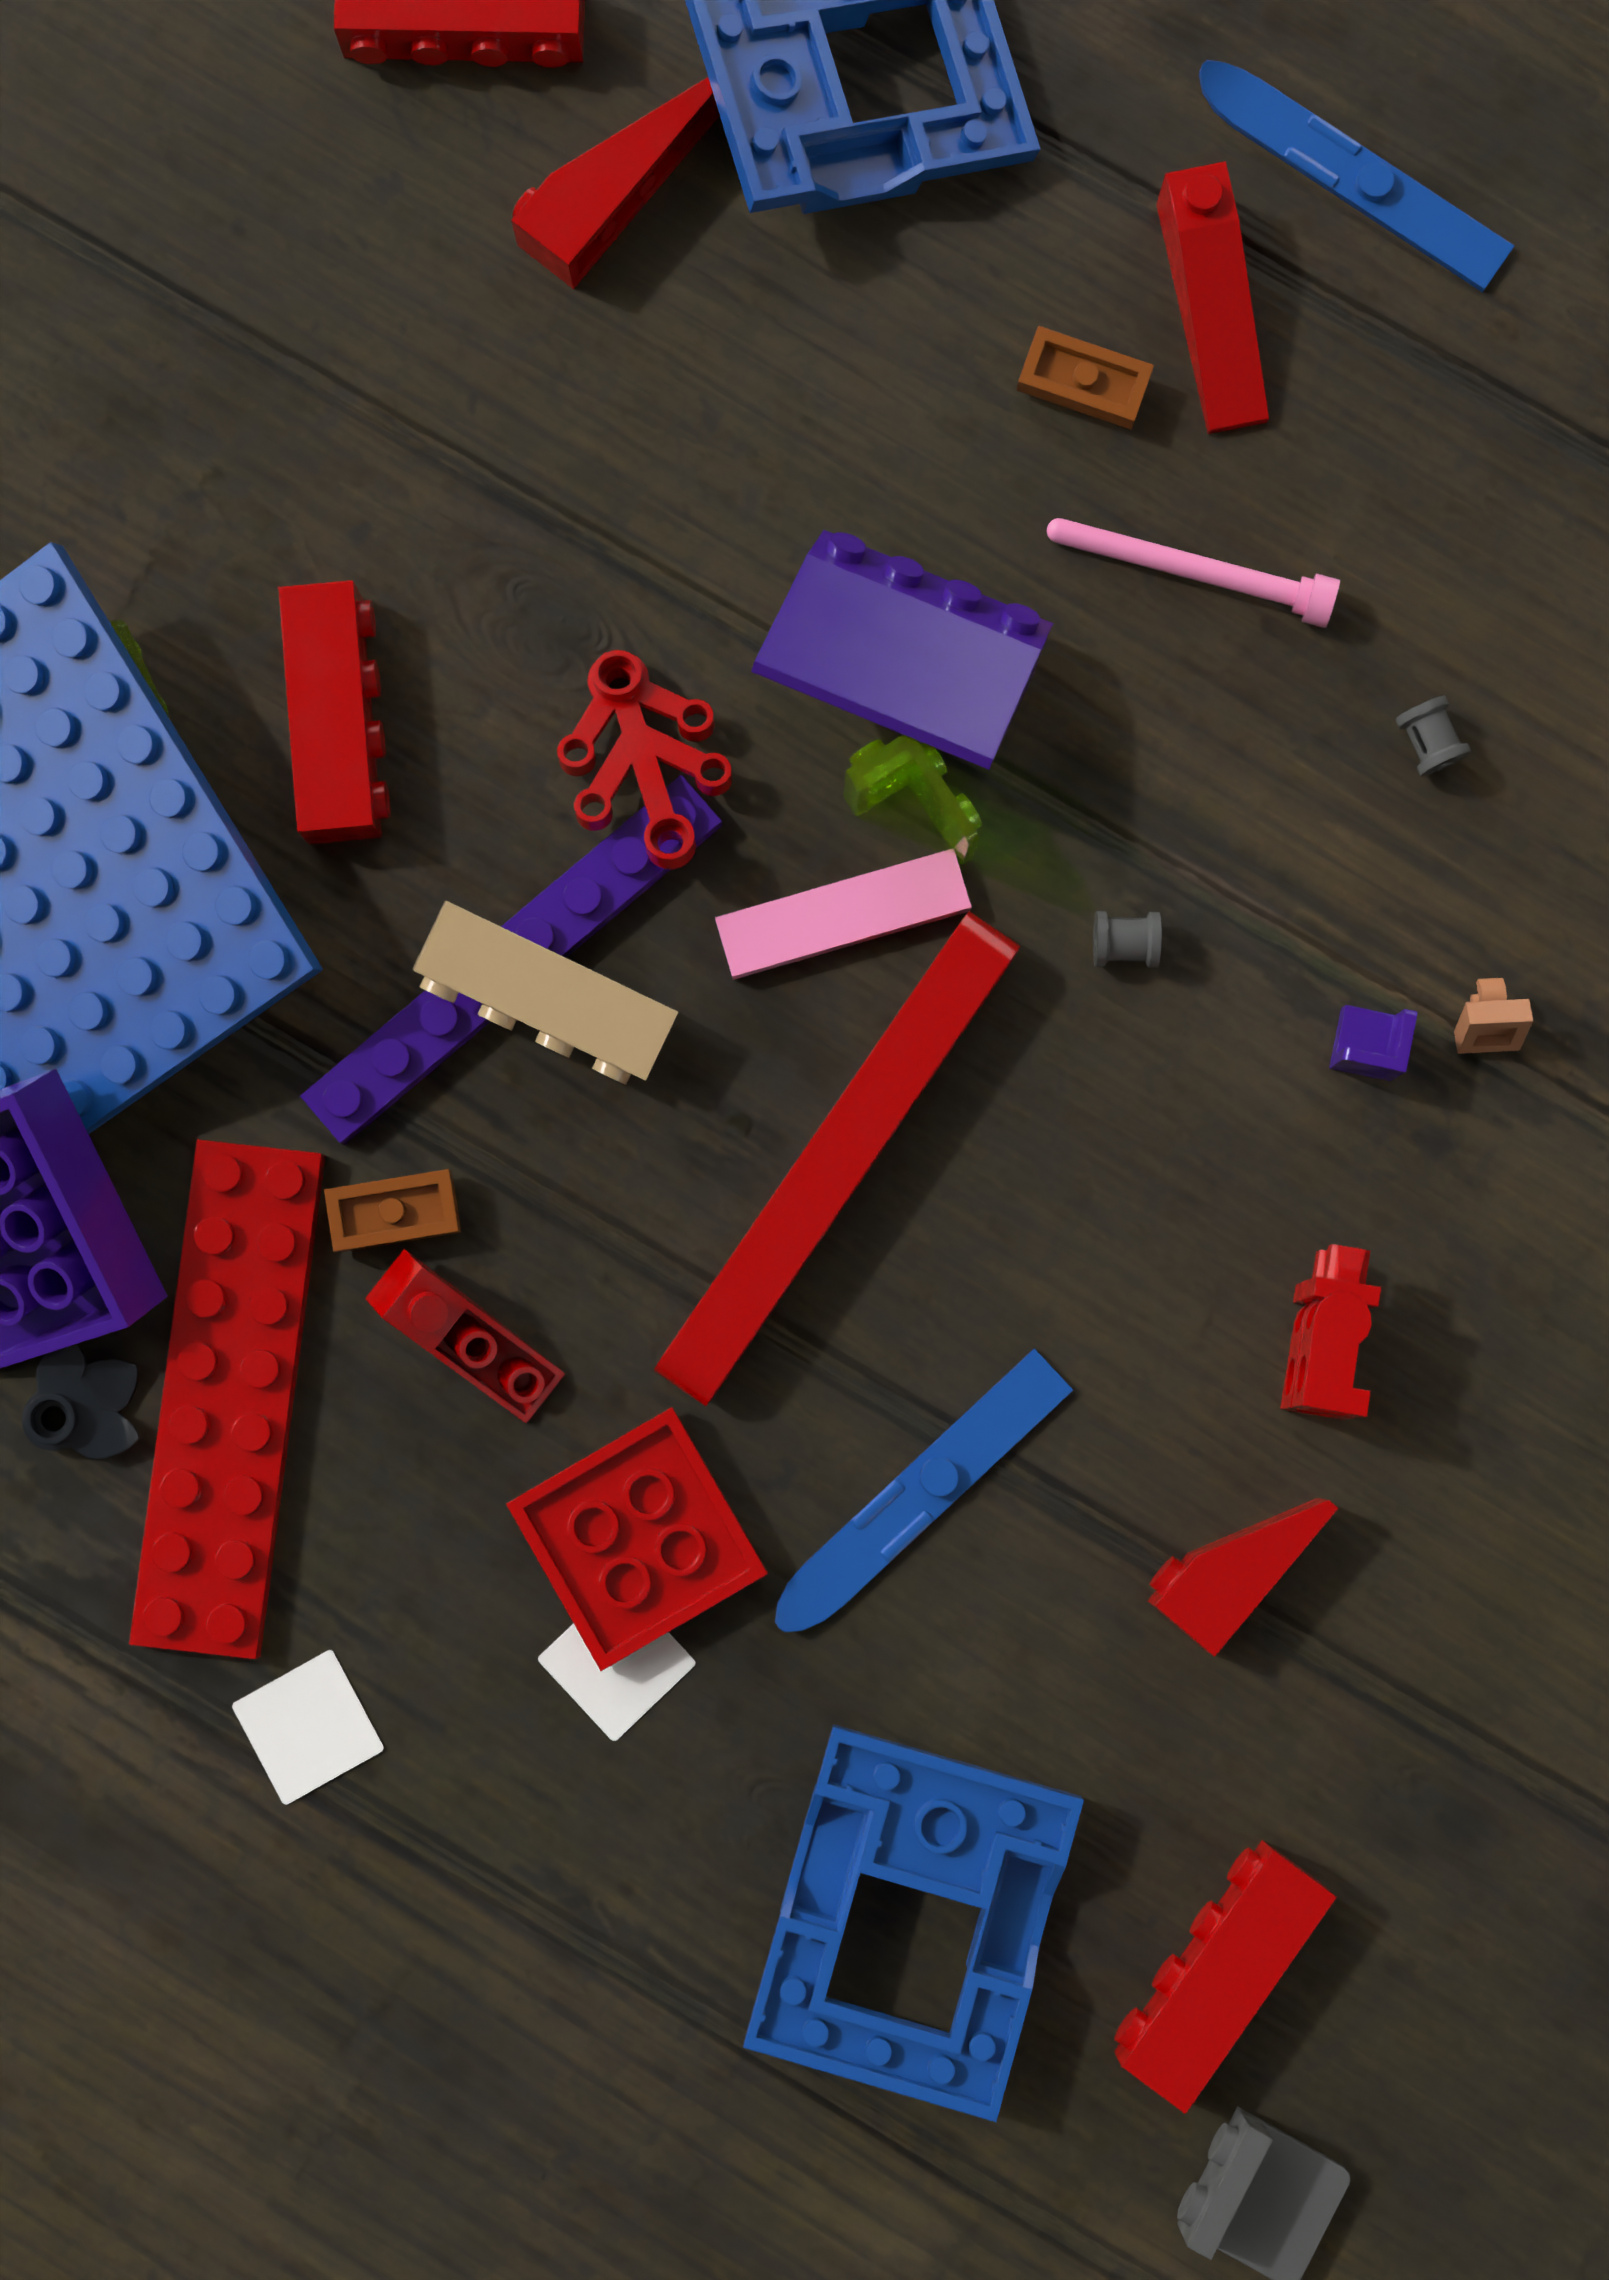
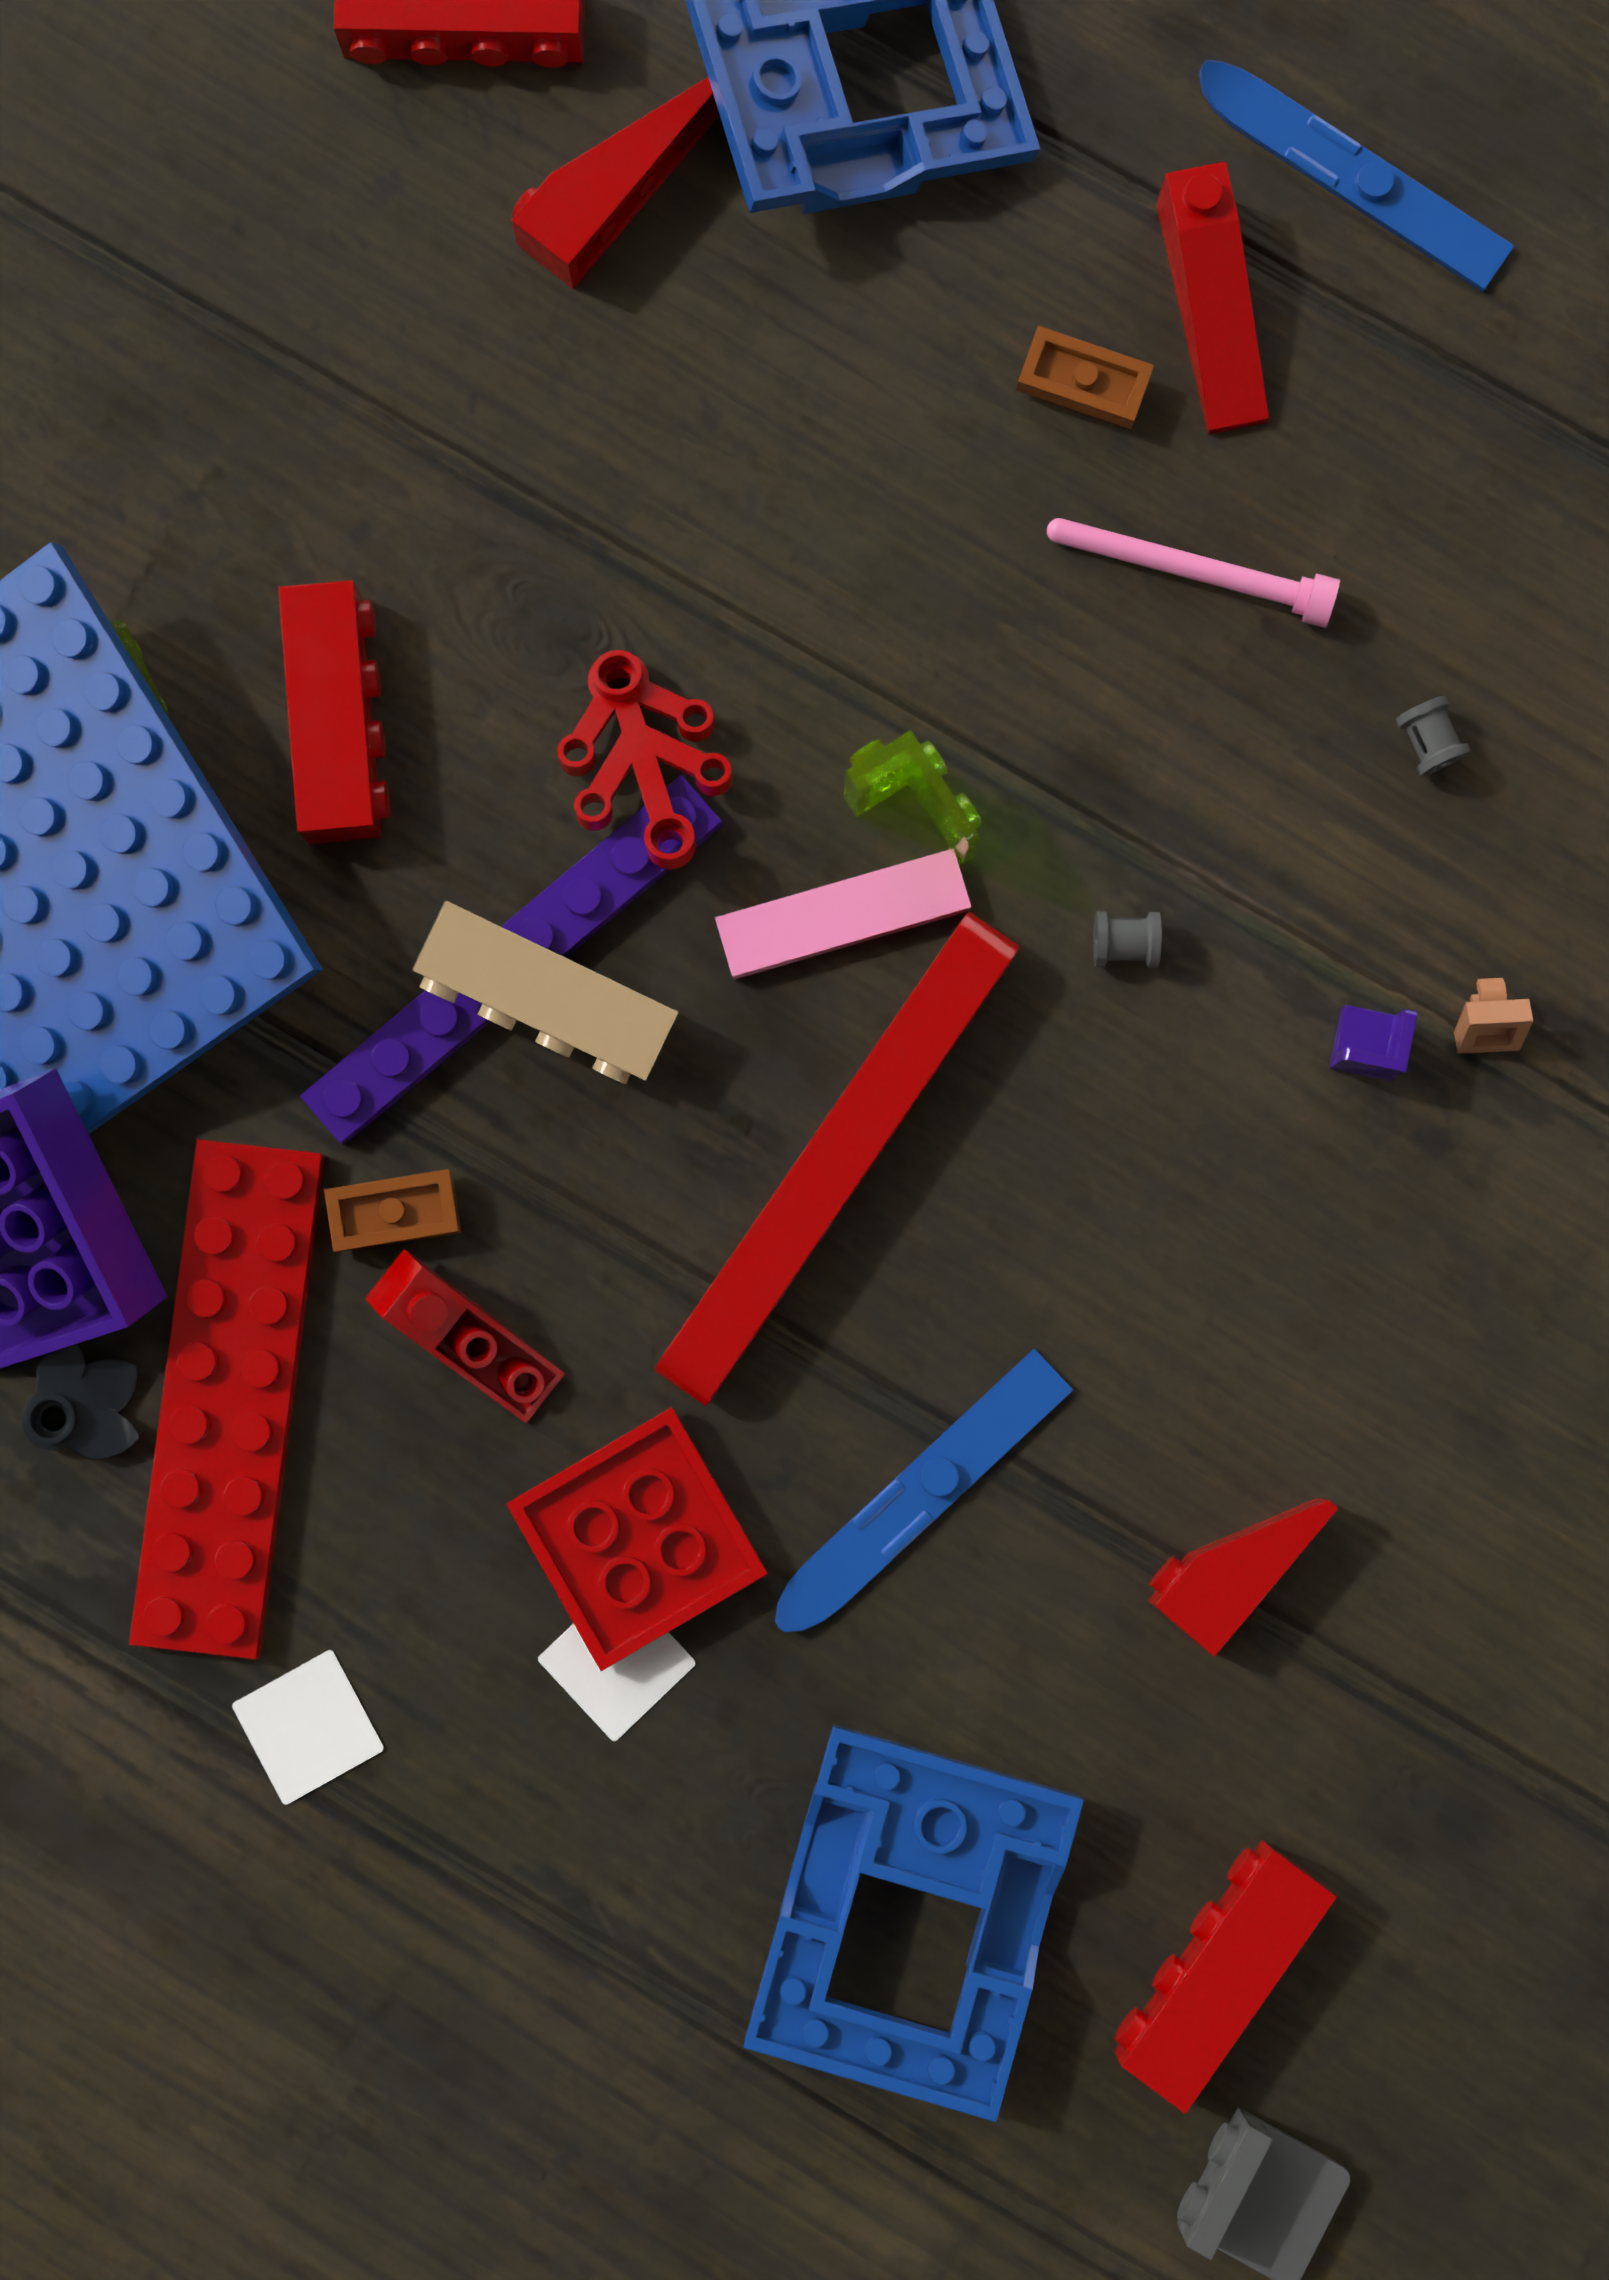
(904, 647): dark purple slope -> none
(1329, 1336): red hips -> none

